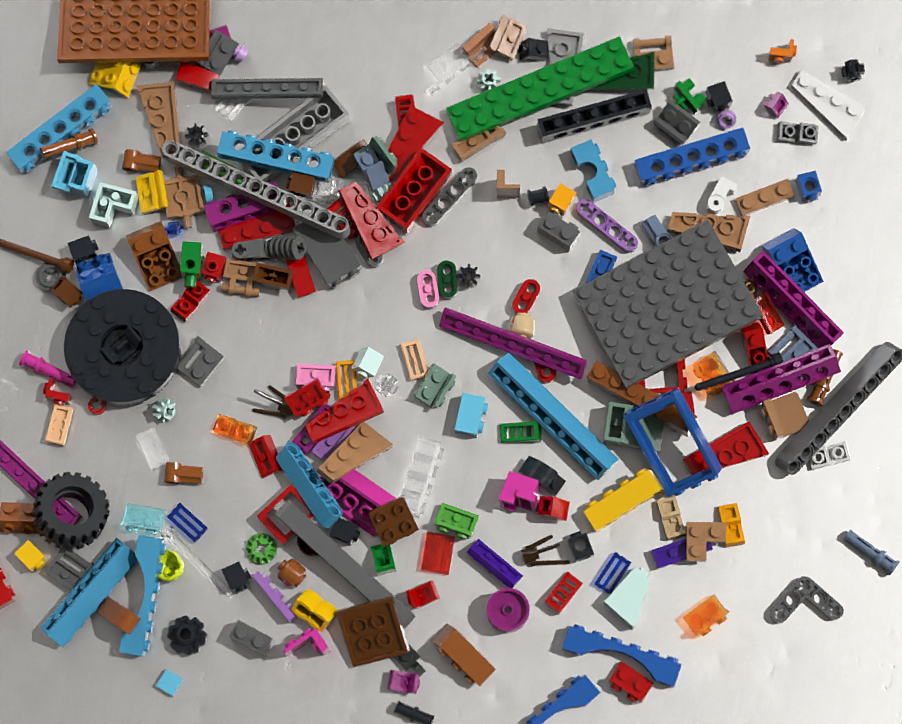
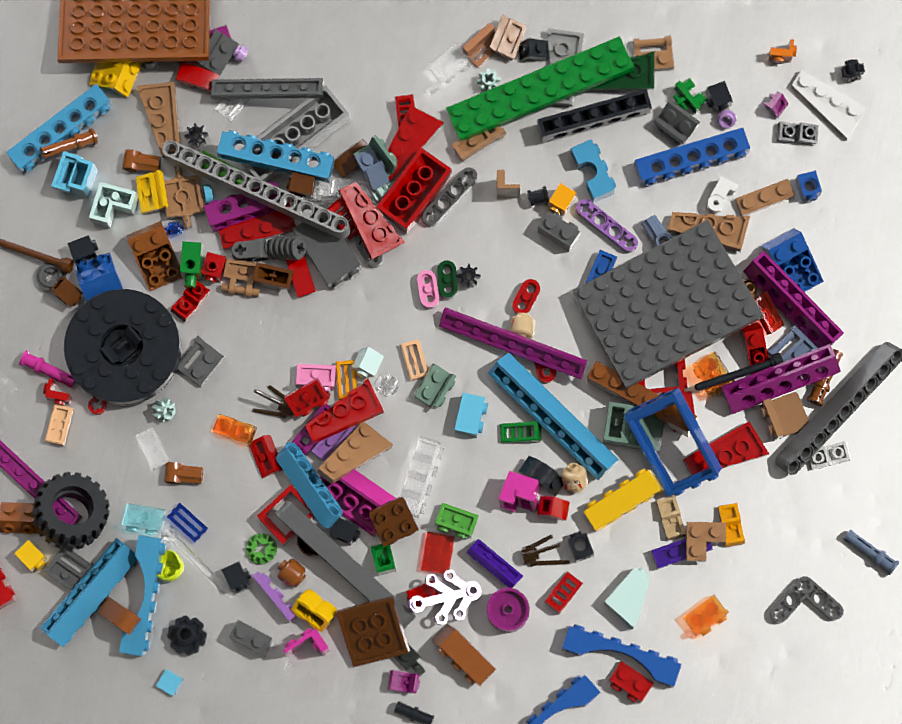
(448, 596): none -> plant
(574, 478): none -> tan head
(621, 559): clear blue tile -> none

